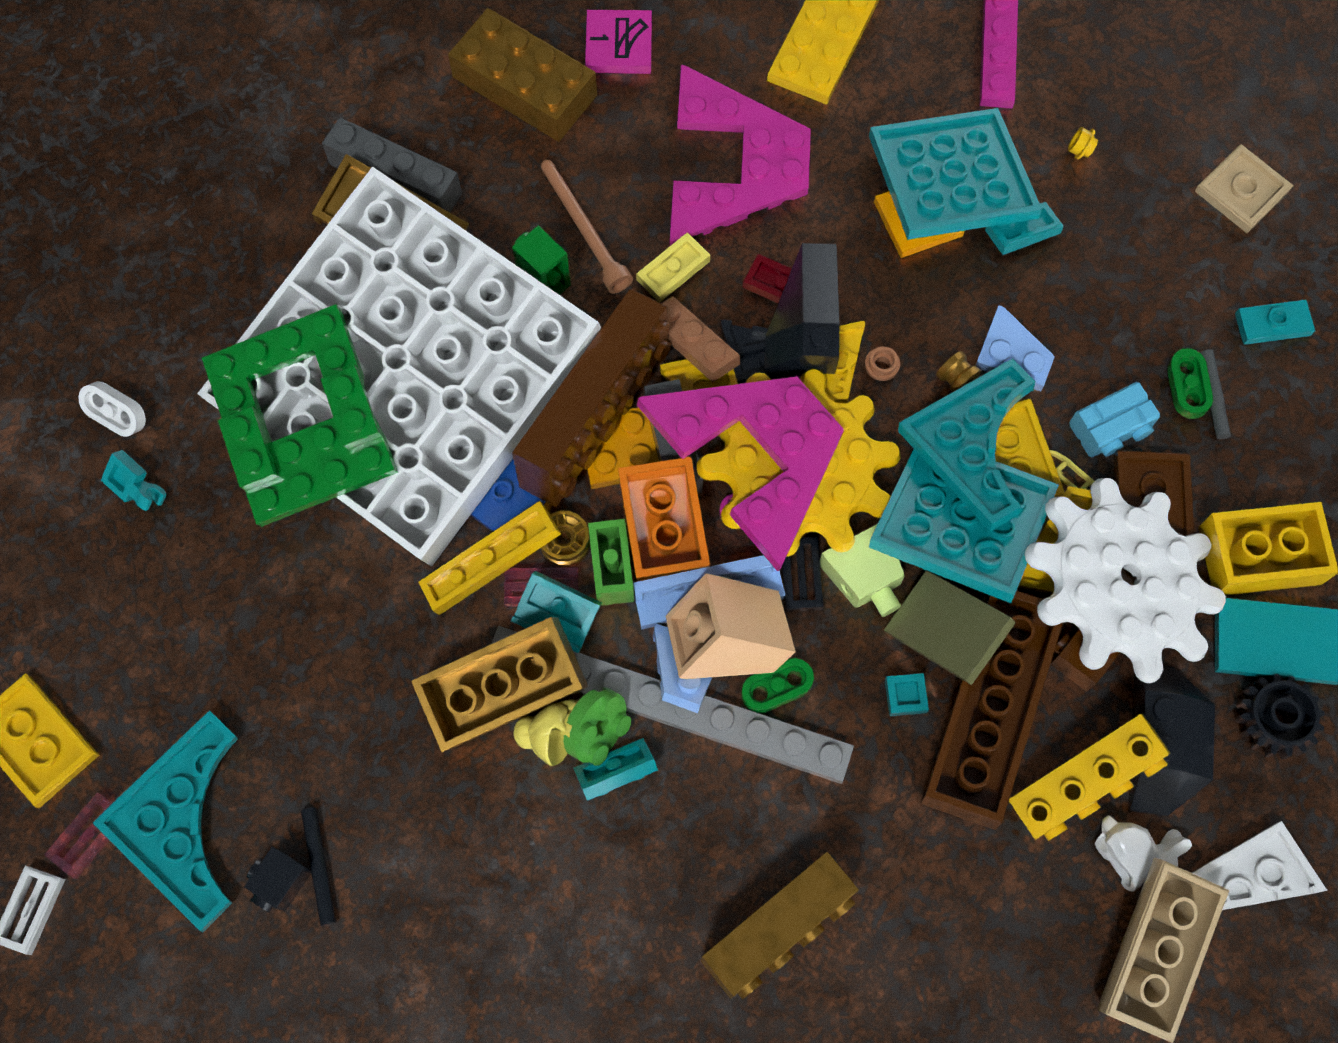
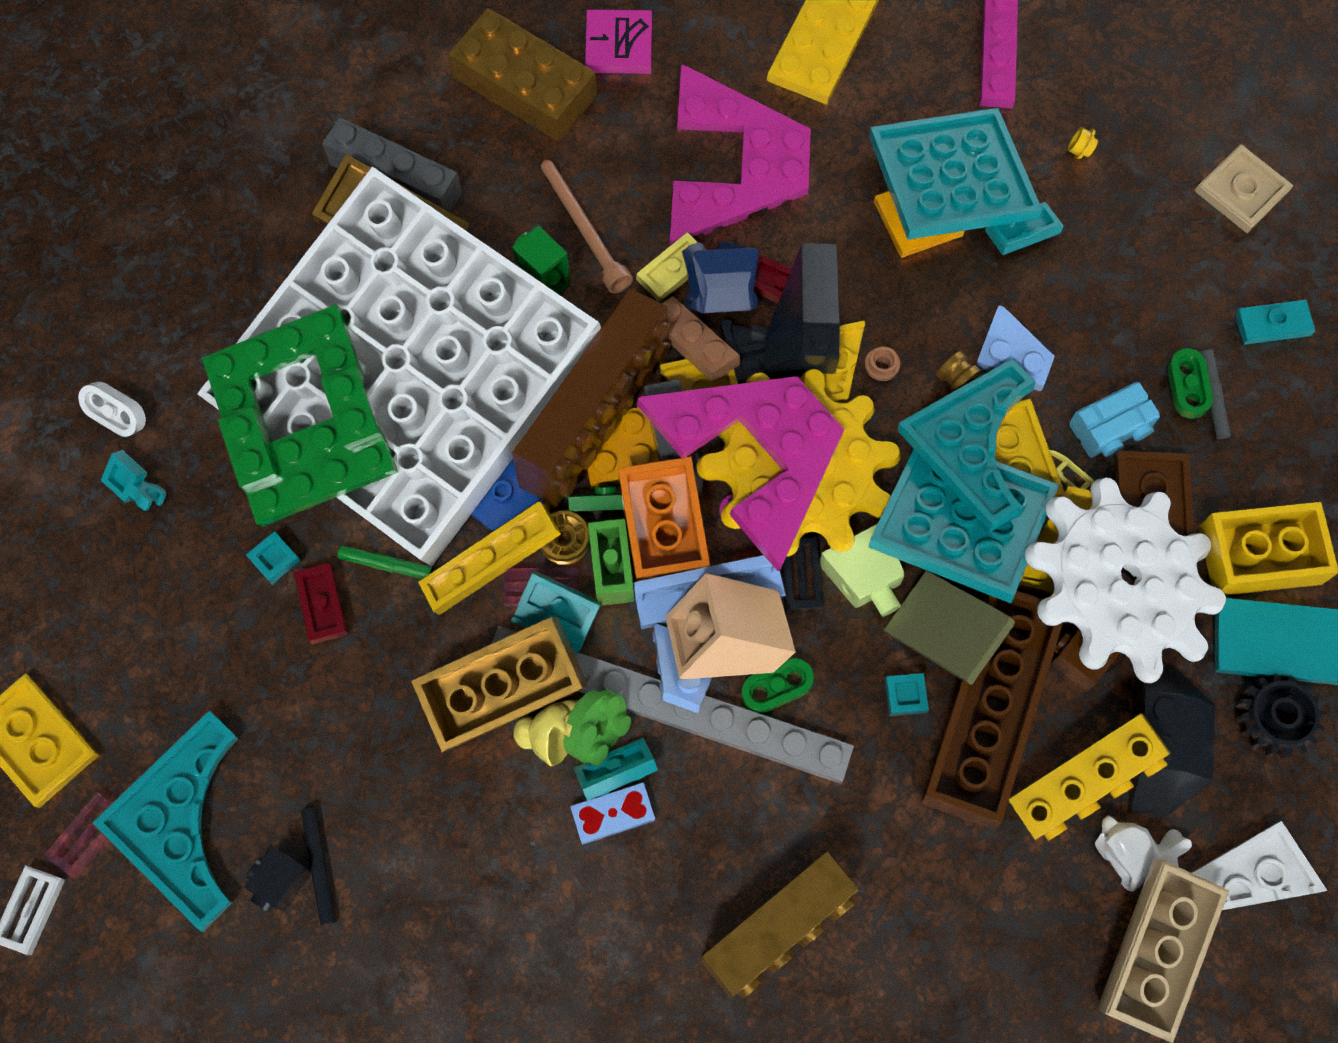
(273, 557): none -> teal plate
(320, 603): none -> dark red plate
(384, 562): none -> green piece
(603, 499): none -> green plate
(612, 813): none -> light blue tile
(721, 277): none -> dark blue piece

